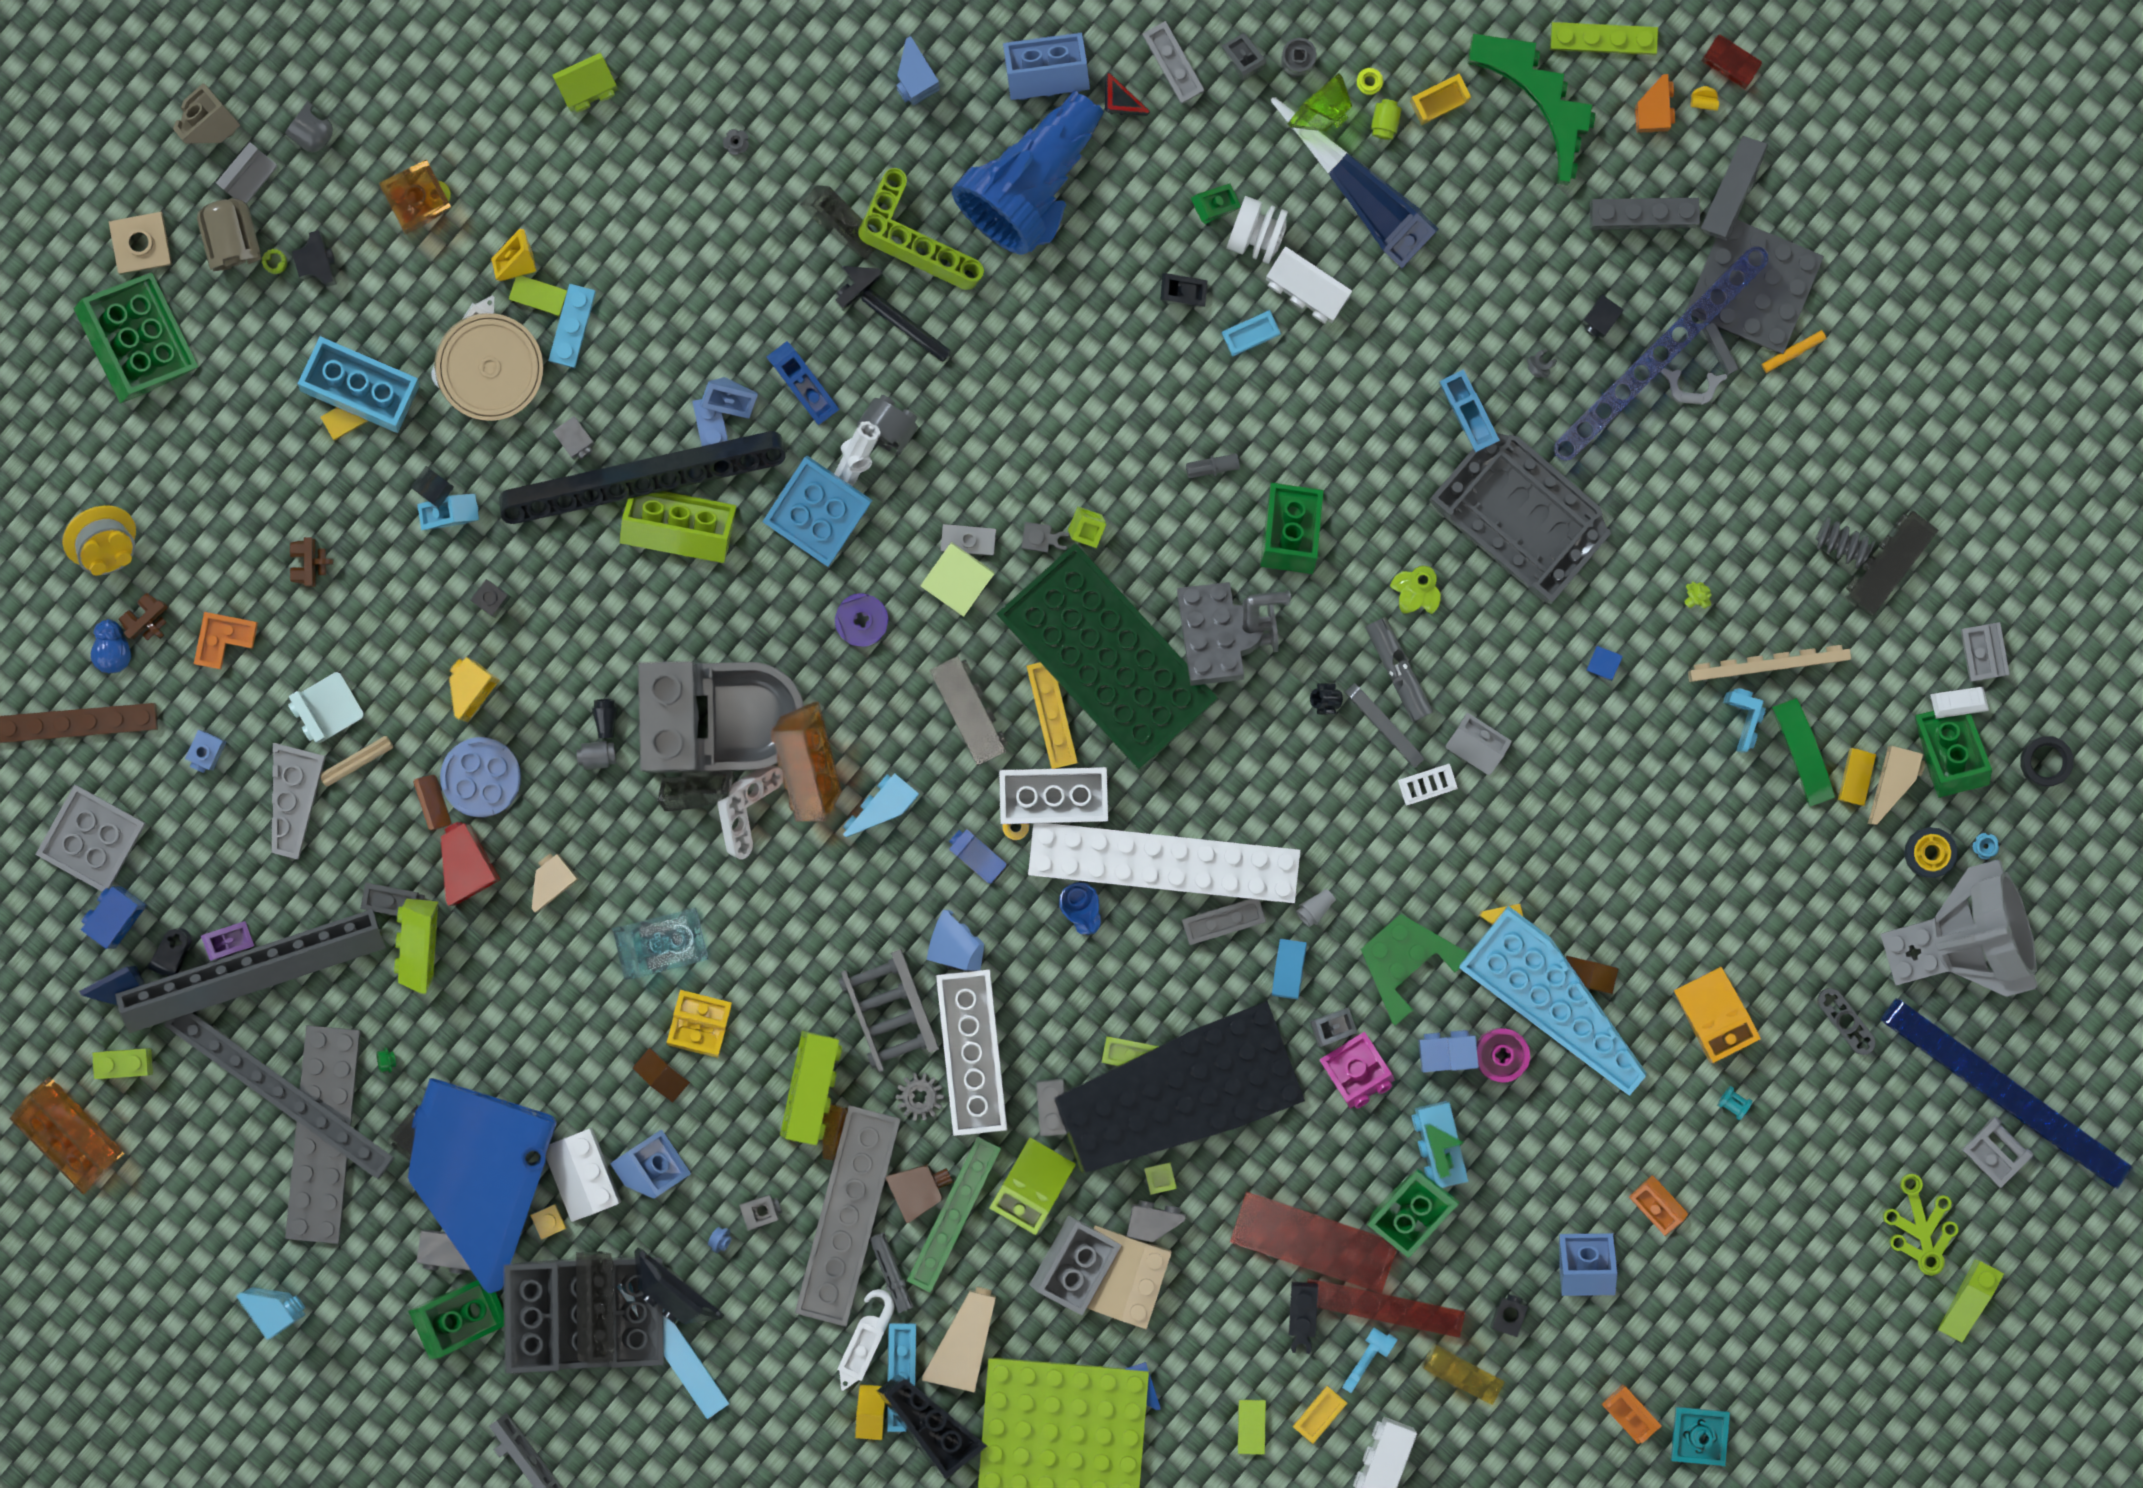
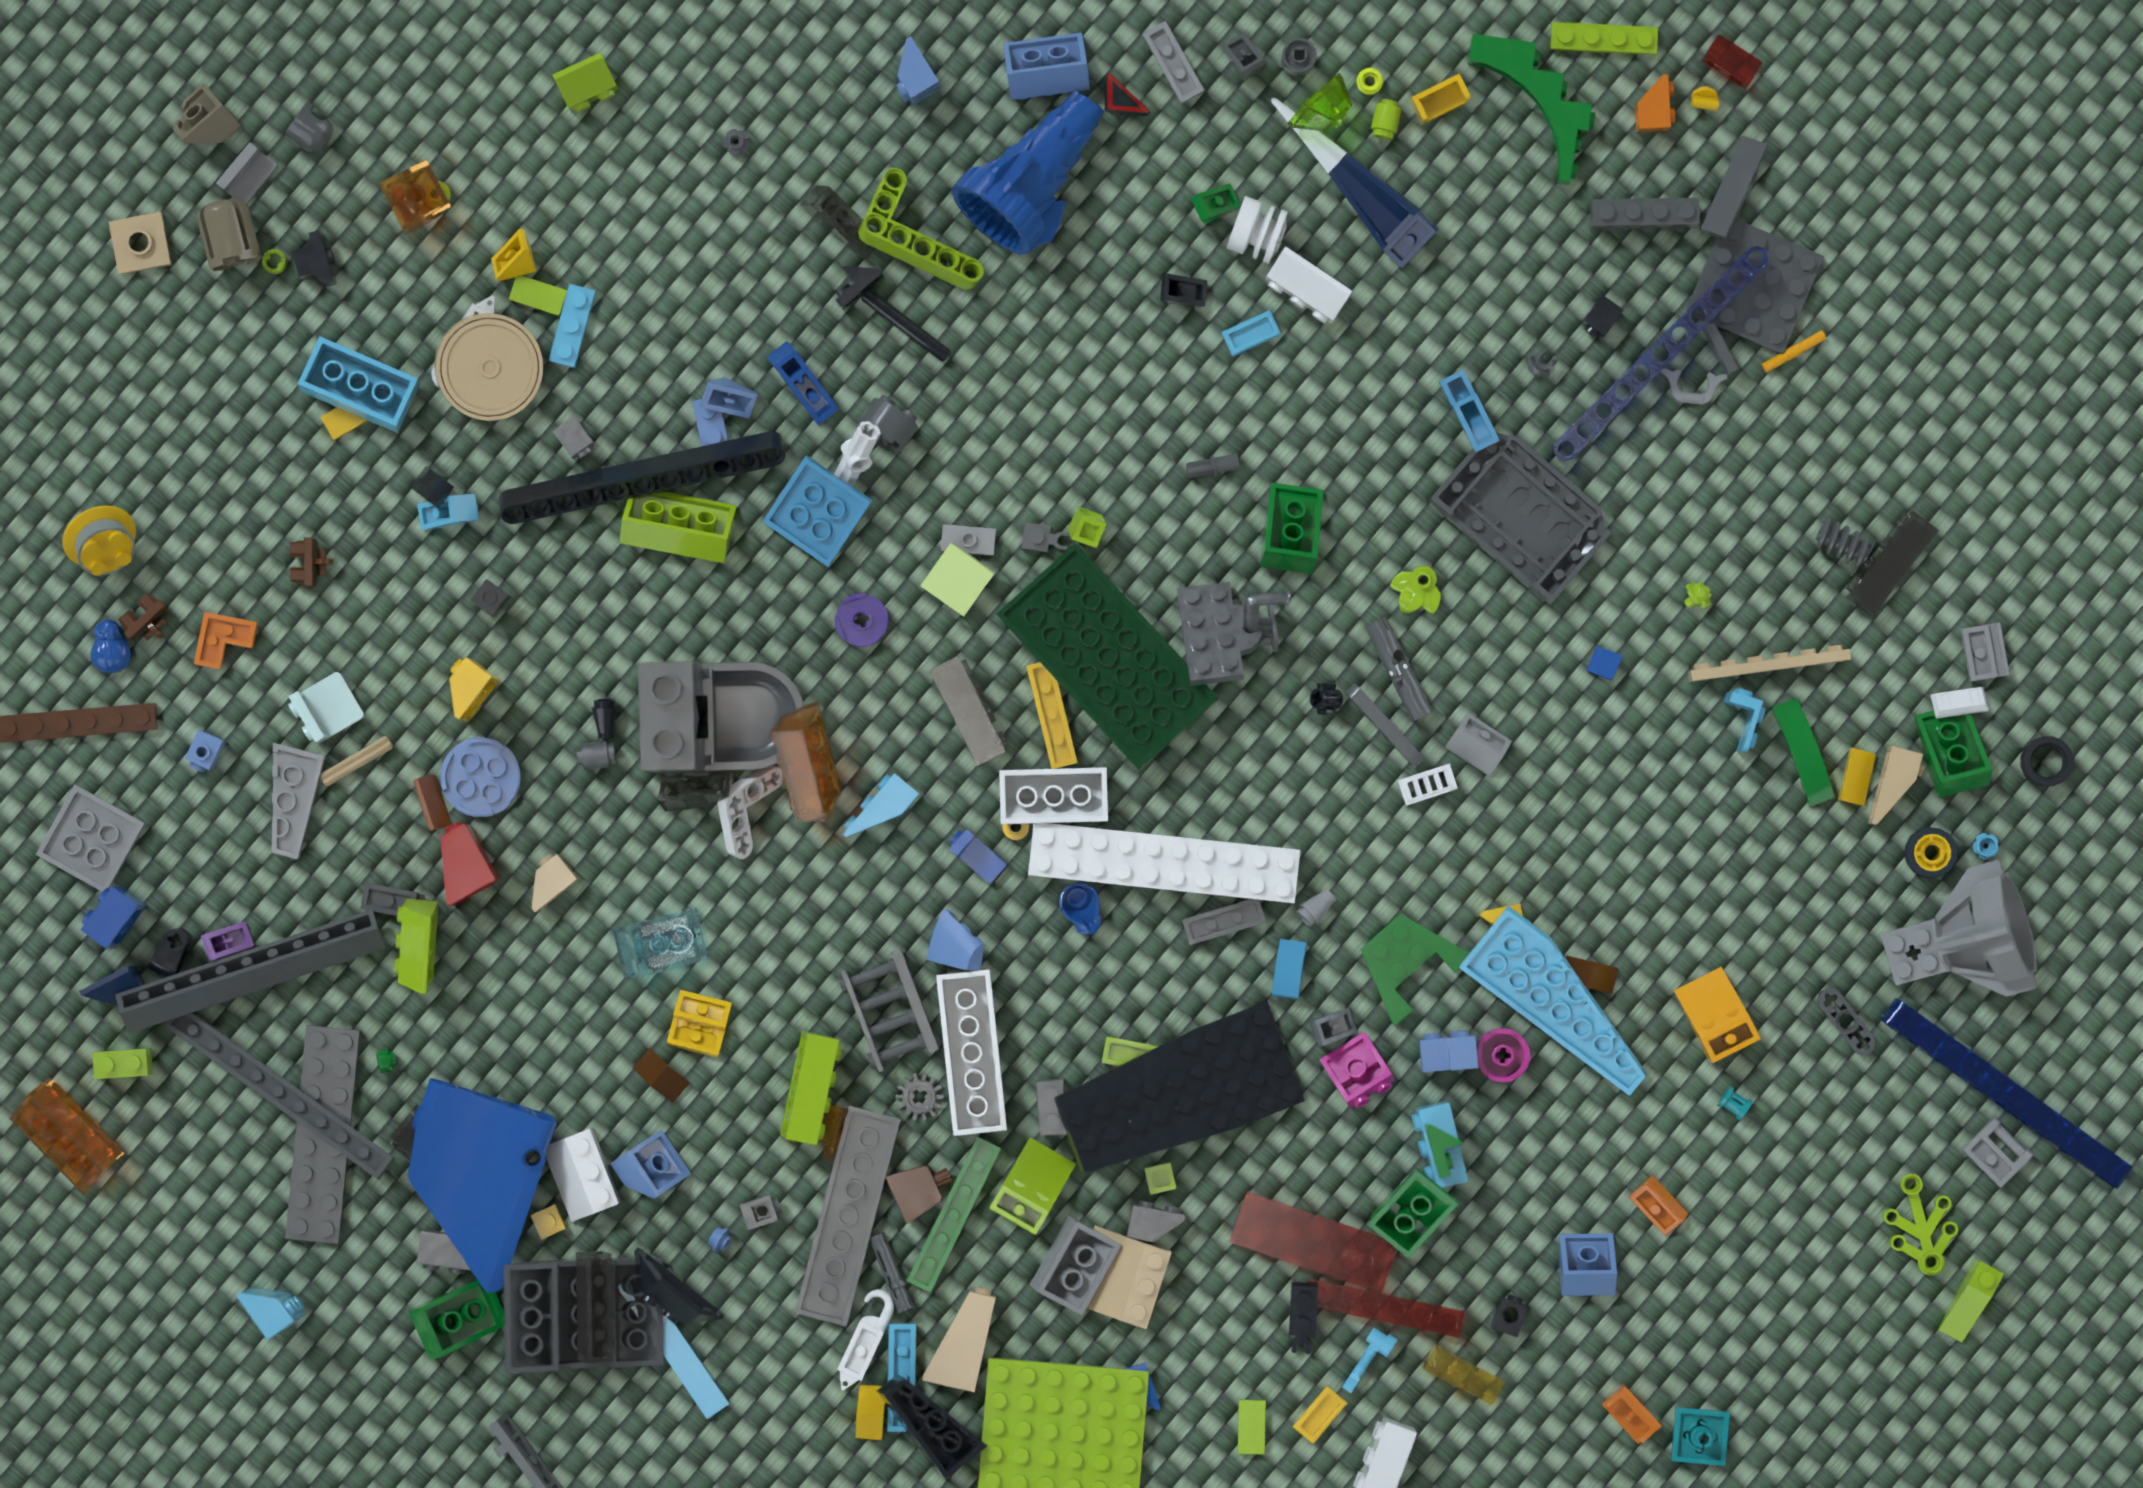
(135, 337): green slope -> none

